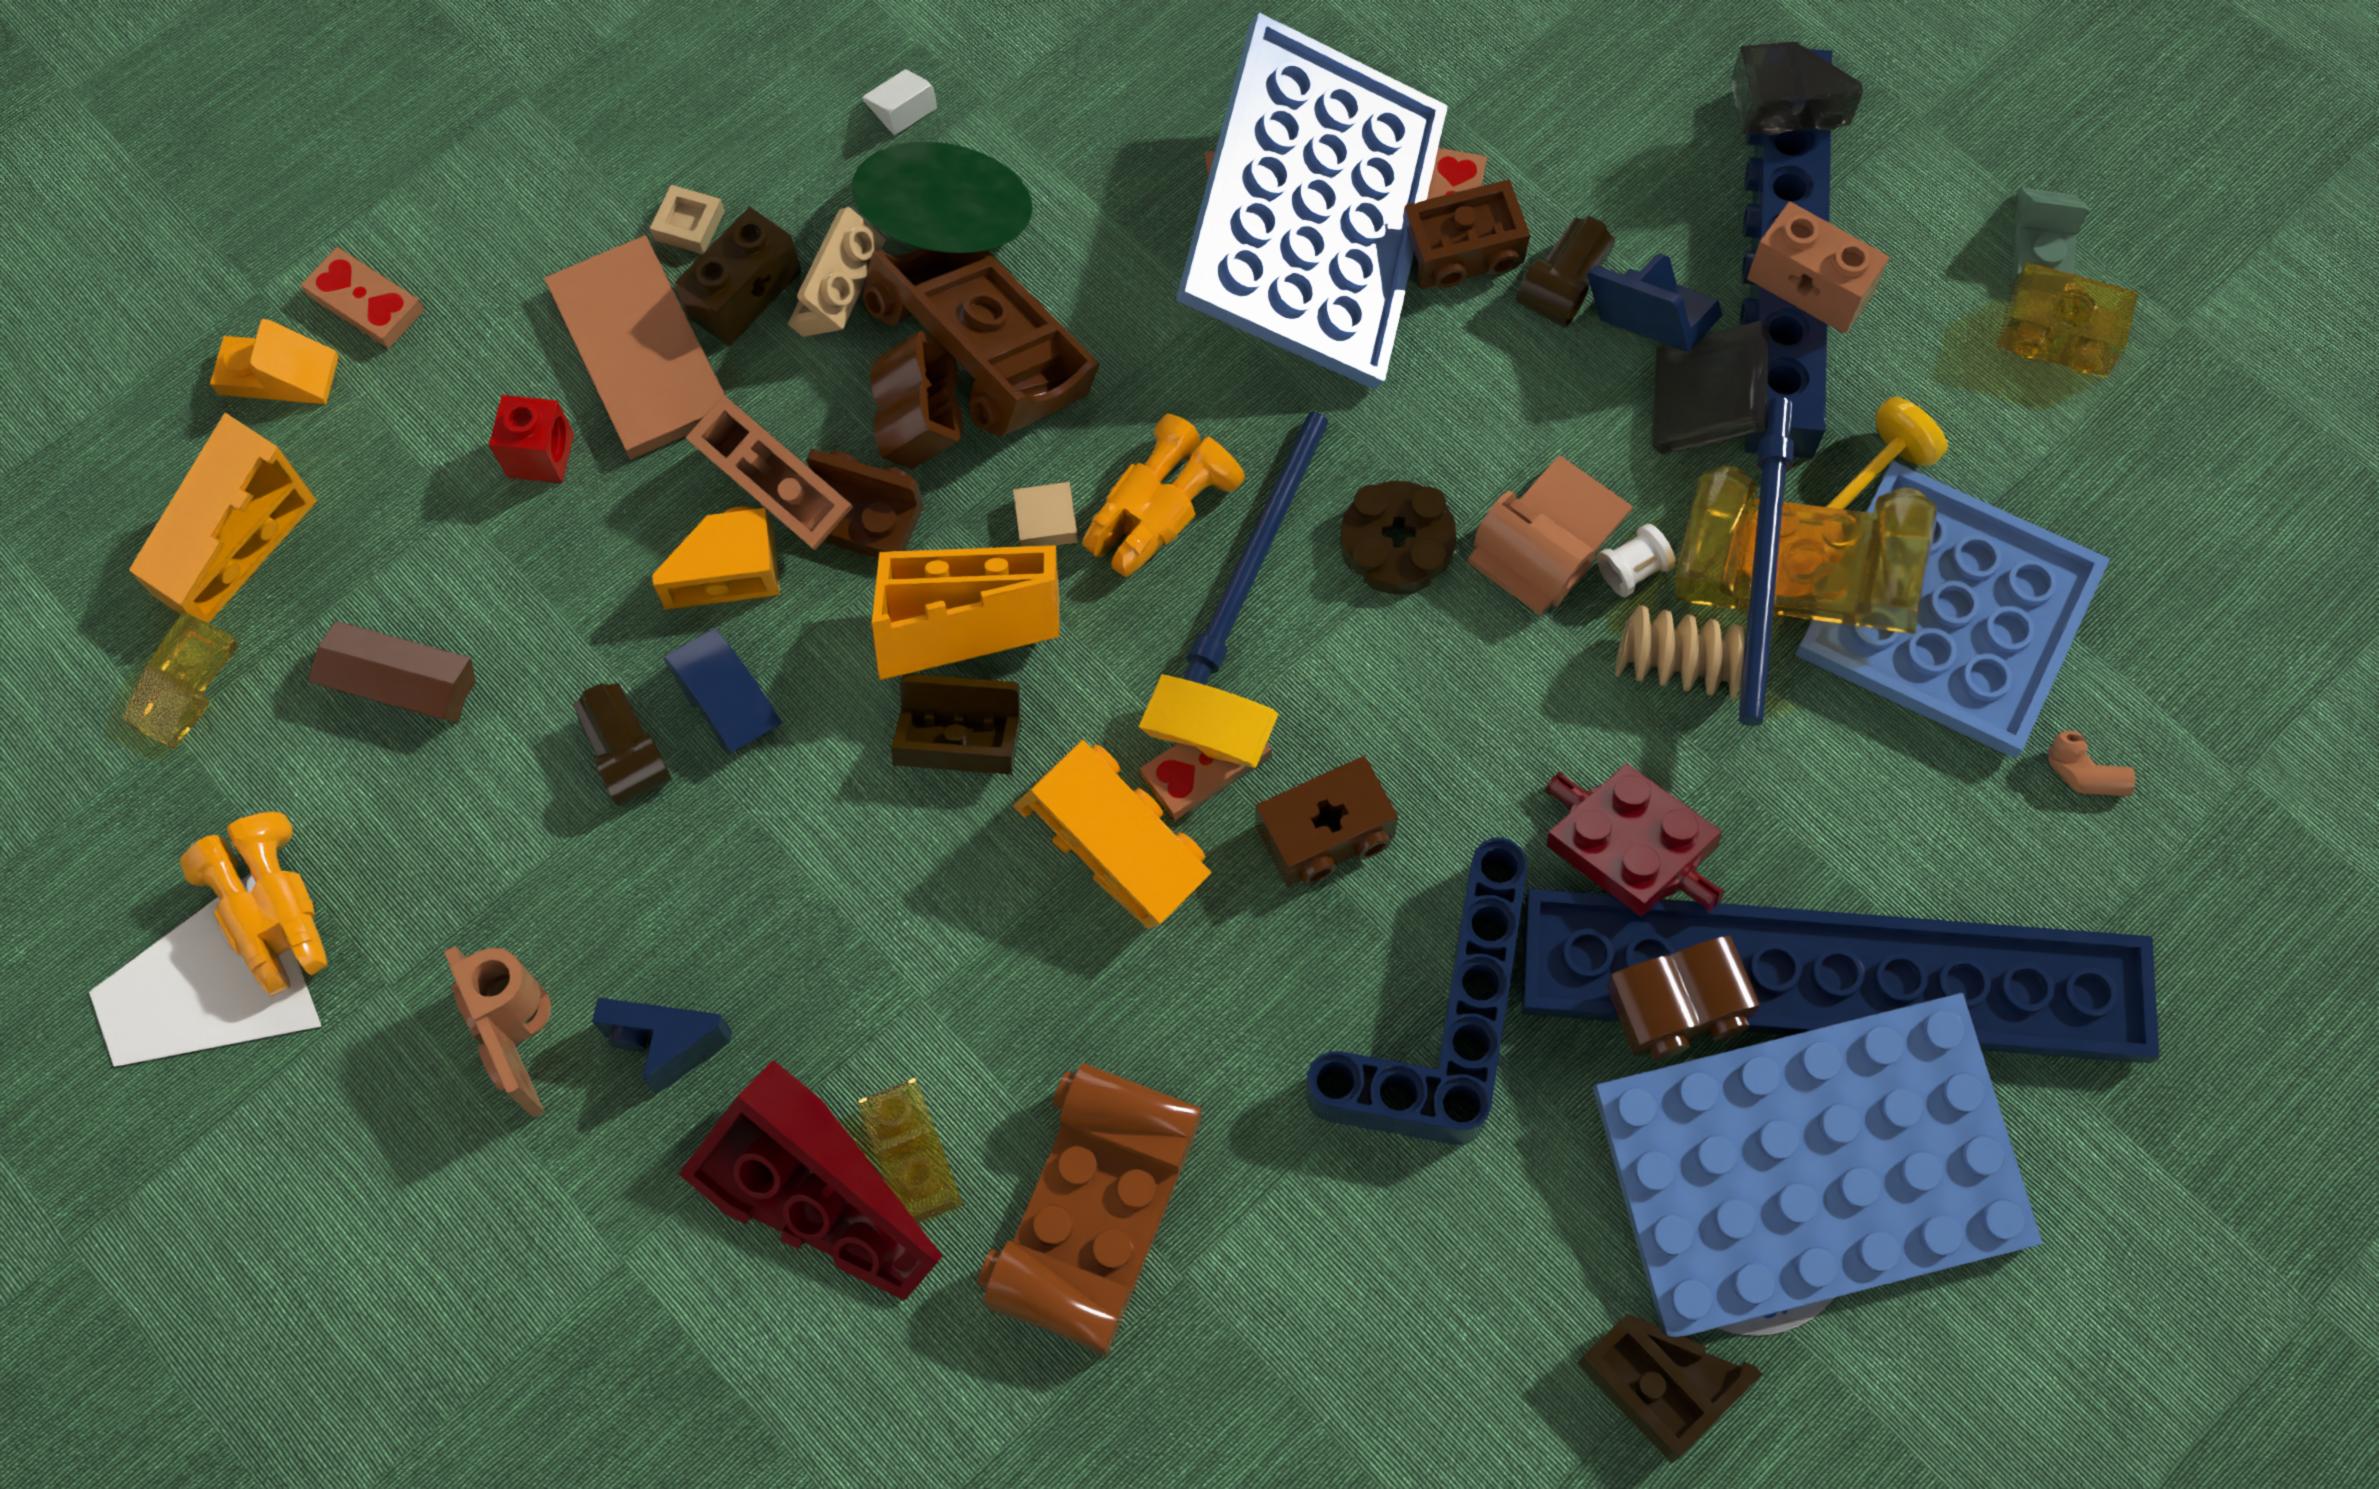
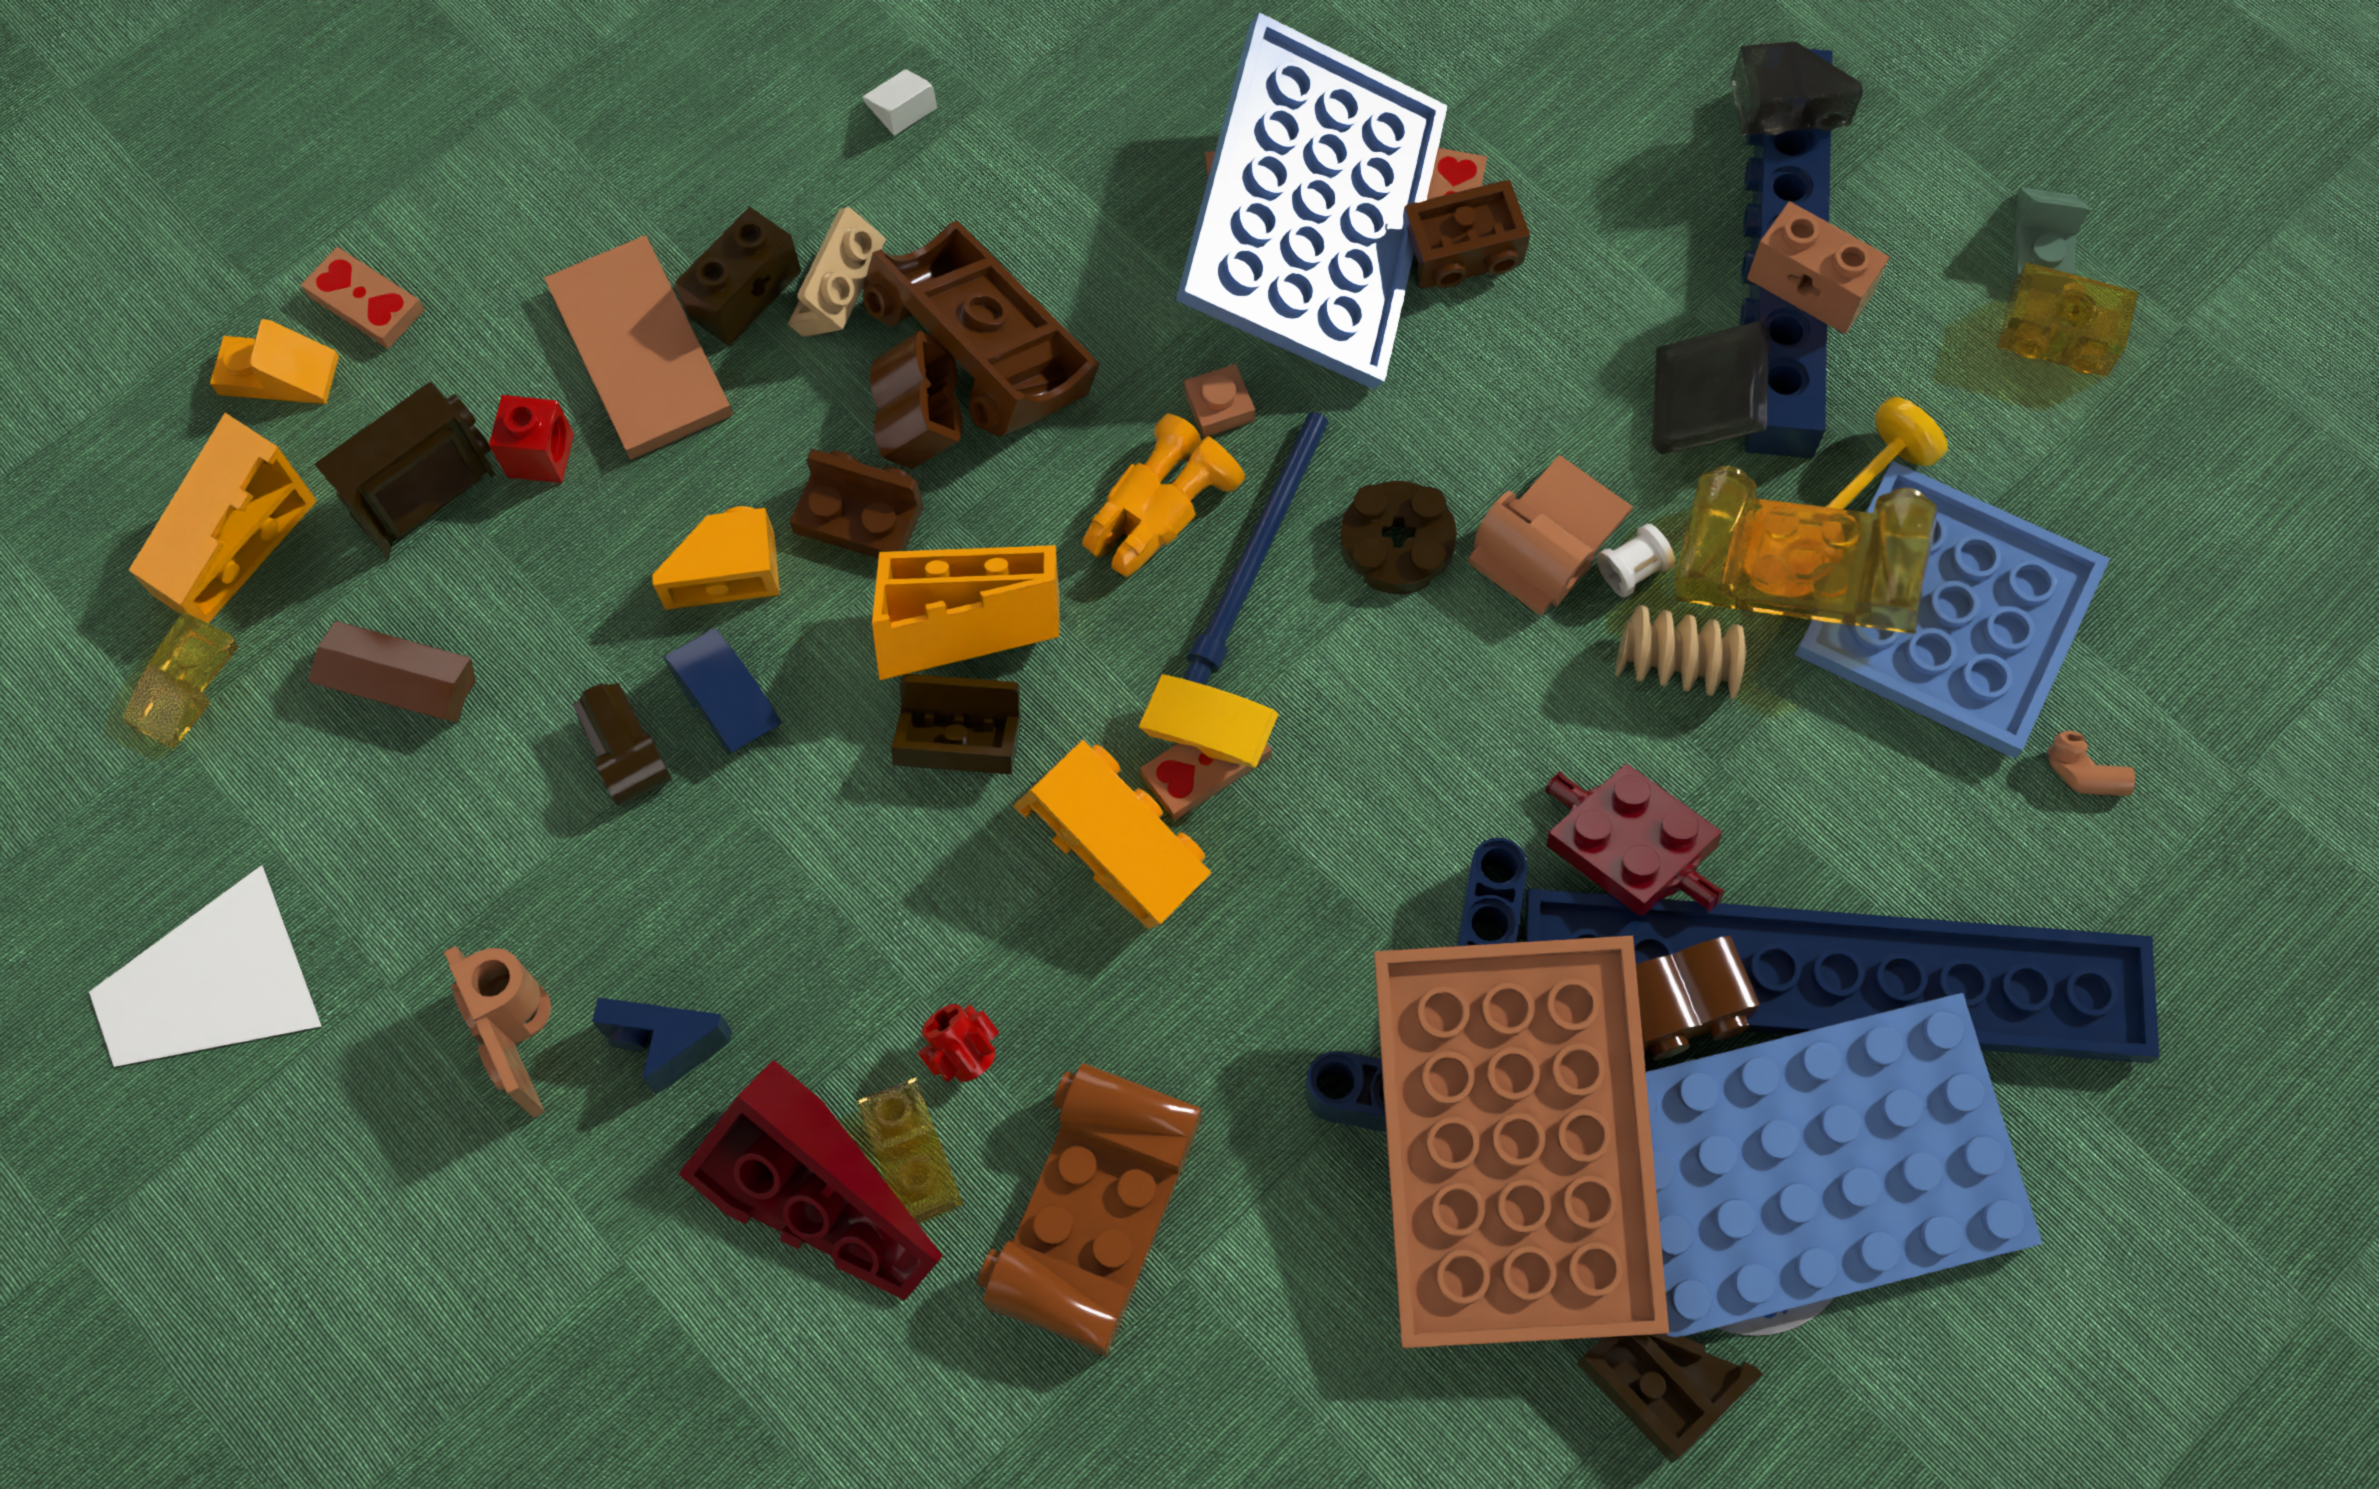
(275, 912): light orange piece -> none
(400, 443): none -> dark brown window
(687, 219): tan tile -> none
(769, 472): nougat slope -> none
(942, 197): dark green sticker -> none
(958, 1043): none -> red gear
(1045, 515): tan tile -> none
(1219, 400): none -> nougat plate
(1342, 797): reddish brown brick -> none
(1519, 1143): none -> nougat plate
(1560, 282): dark brown piece -> none
(1654, 304): dark blue panel -> none
(1774, 459): dark blue bar -> none

